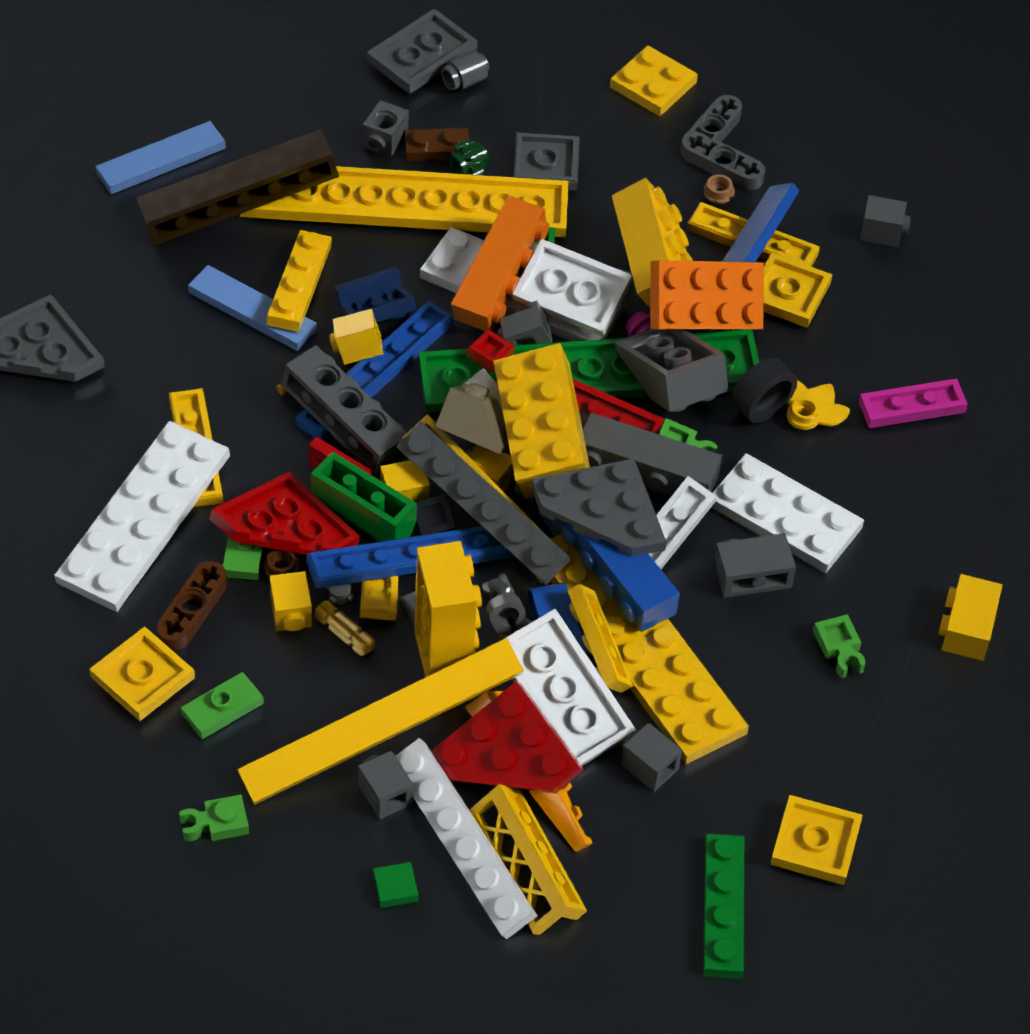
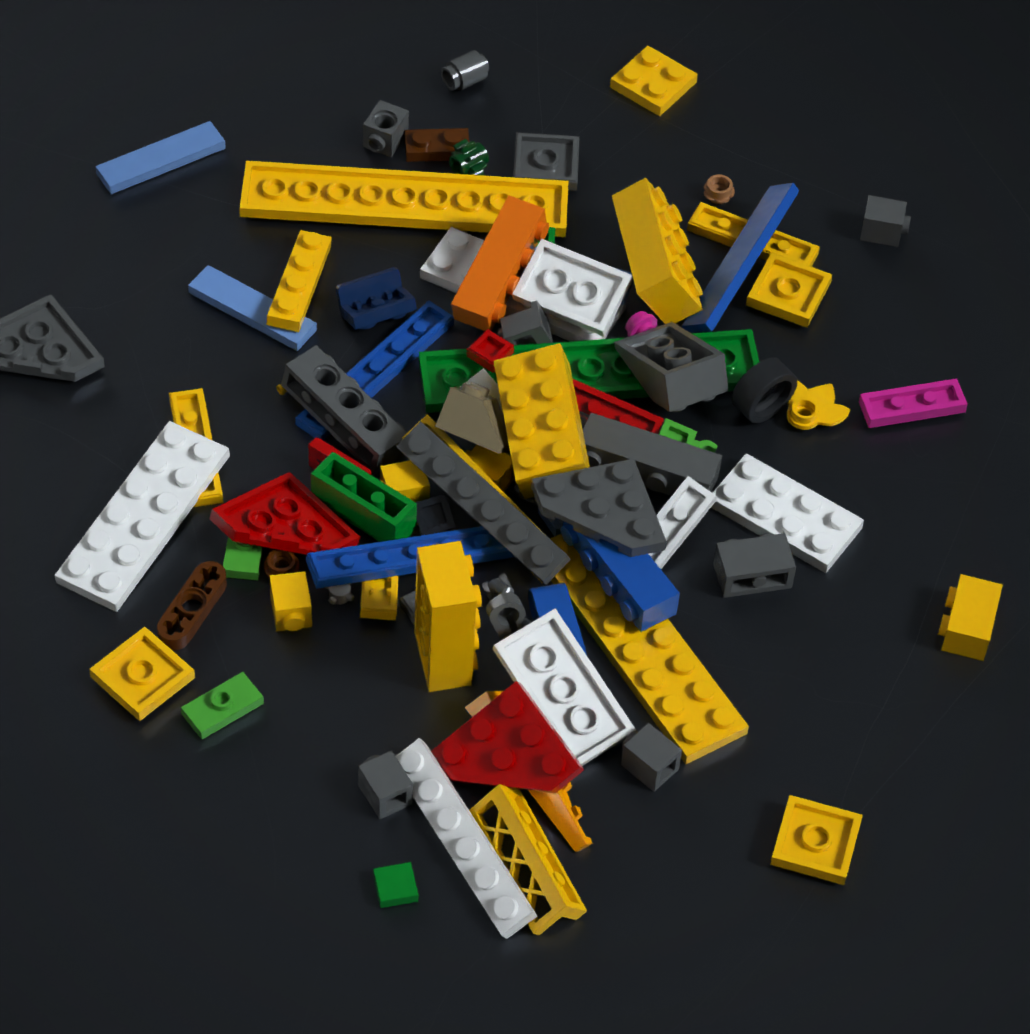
(221, 818): bright green plate -> none
(238, 187): dark brown brick -> none
(344, 628): yellow axle -> none
(356, 337): yellow brick -> none
(380, 721): yellow tile -> none
(420, 50): dark grey plate -> none
(598, 638): yellow plate -> none
(703, 147): dark grey beam -> none
(706, 295): orange plate -> none
(724, 907): green plate -> none
(840, 640): bright green plate -> none

